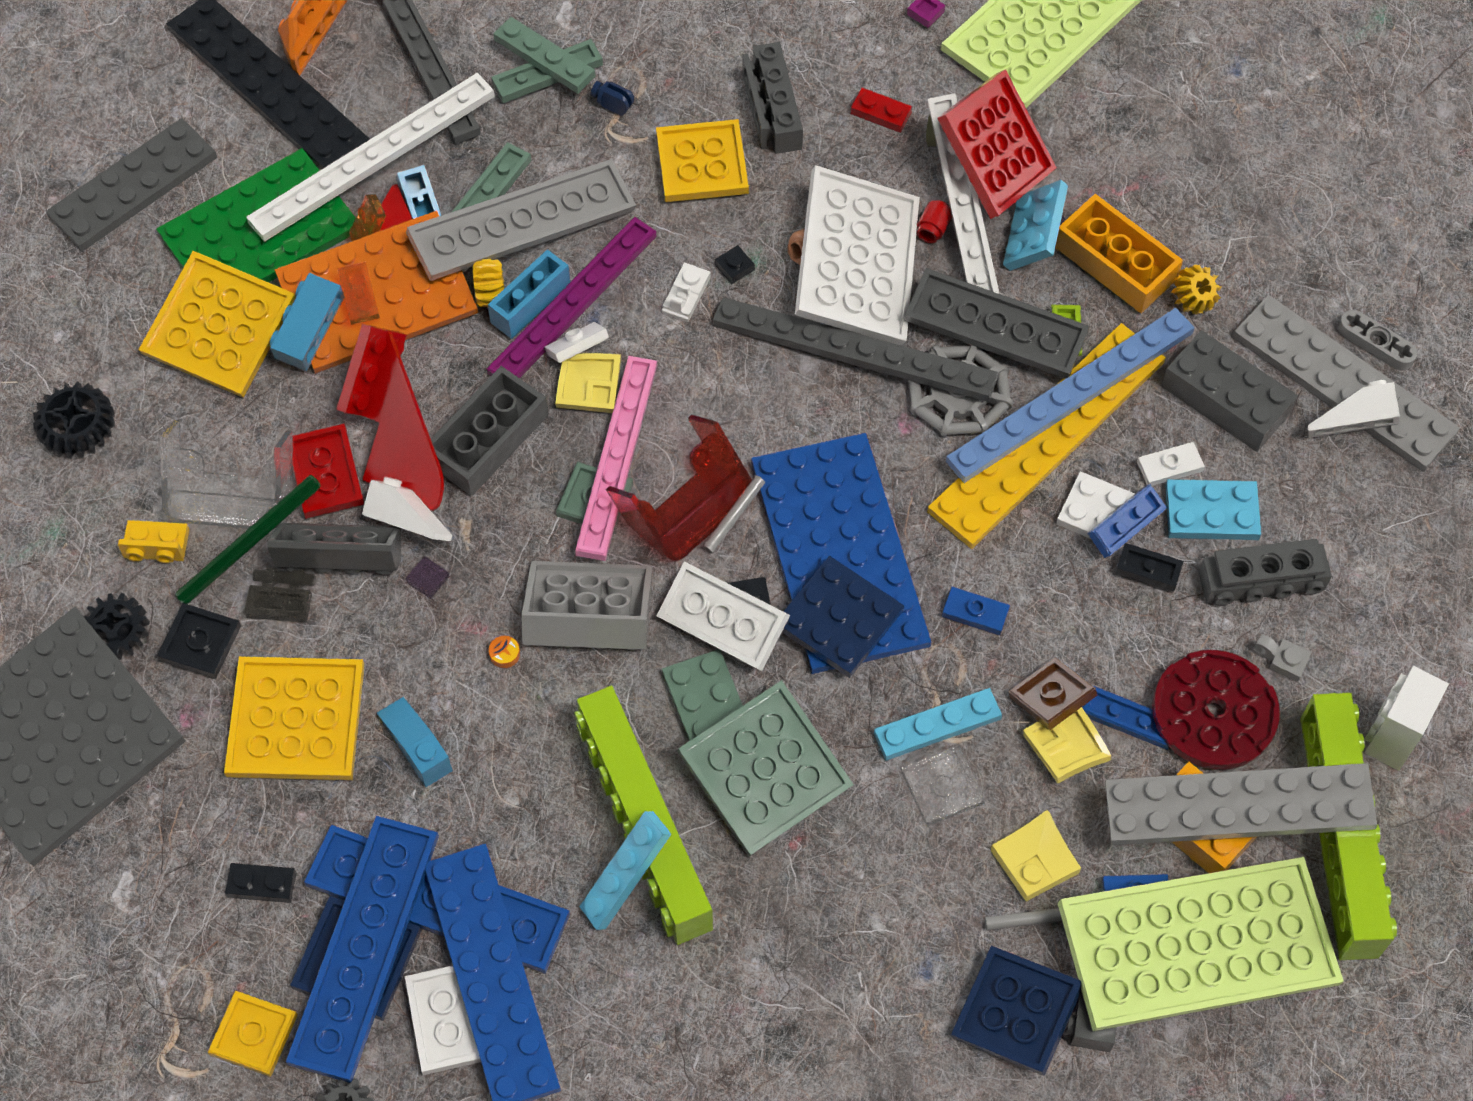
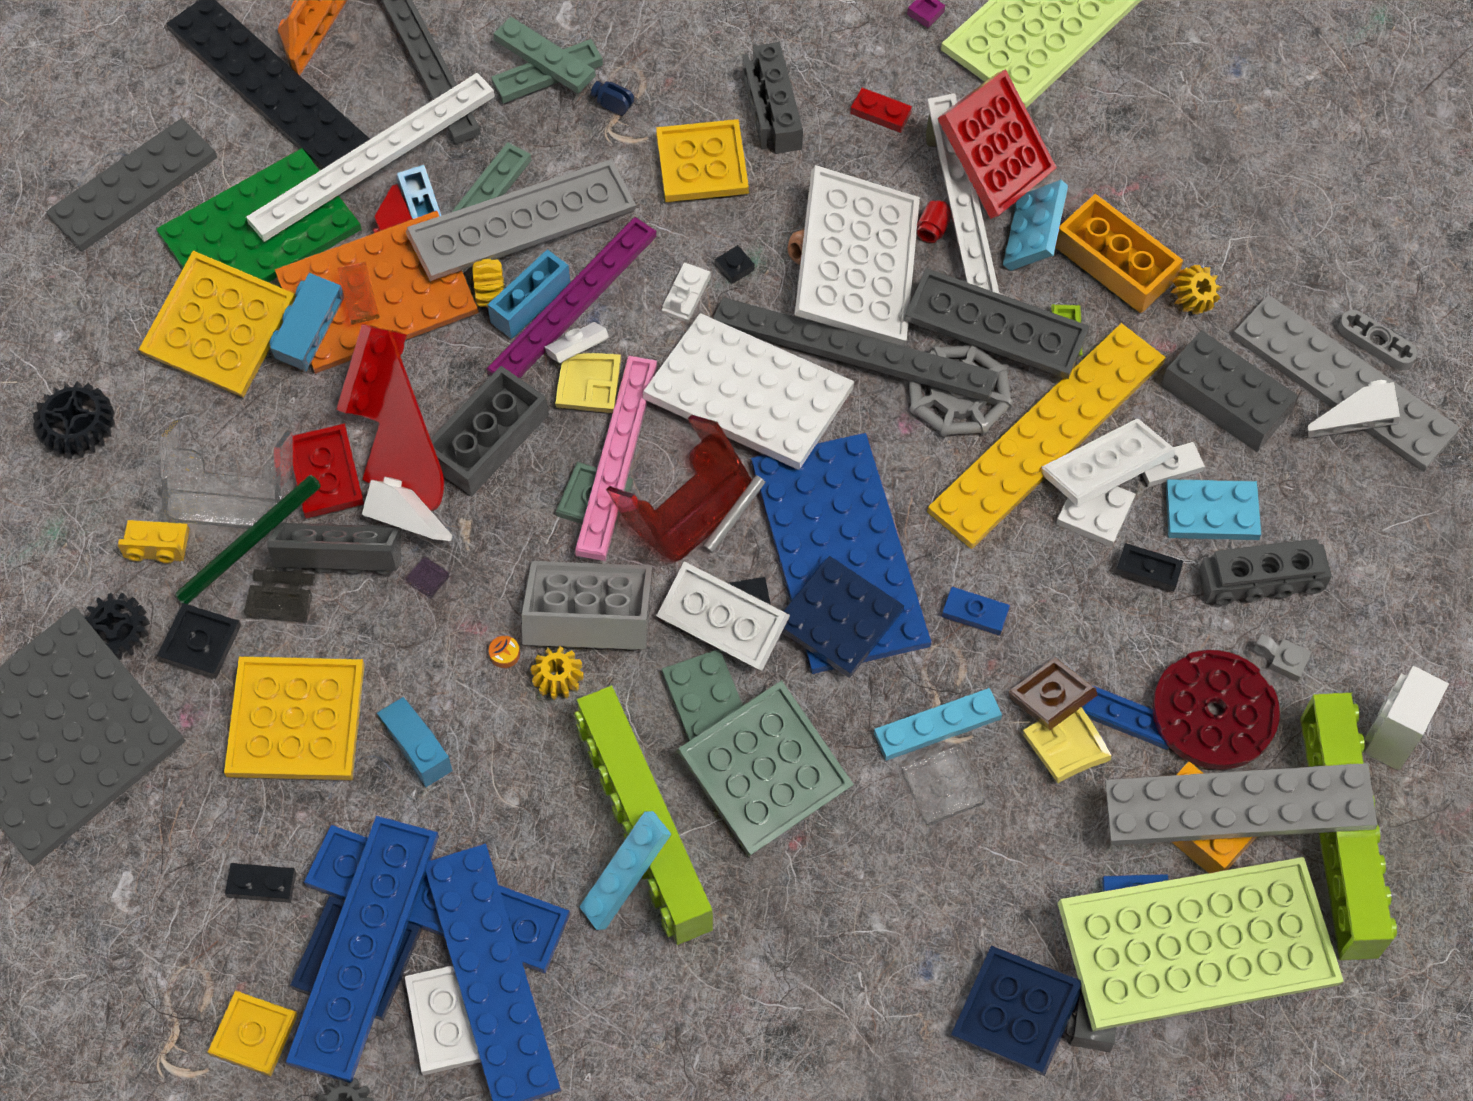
(369, 218): clear orange plate -> none
(557, 683): none -> yellow gear
(750, 389): none -> white plate
(1022, 919): light grey piece -> none
(1036, 857): light yellow plate -> none
(1069, 395): medium blue plate -> none
(1107, 462): none -> white tile
(1127, 520): tile -> none

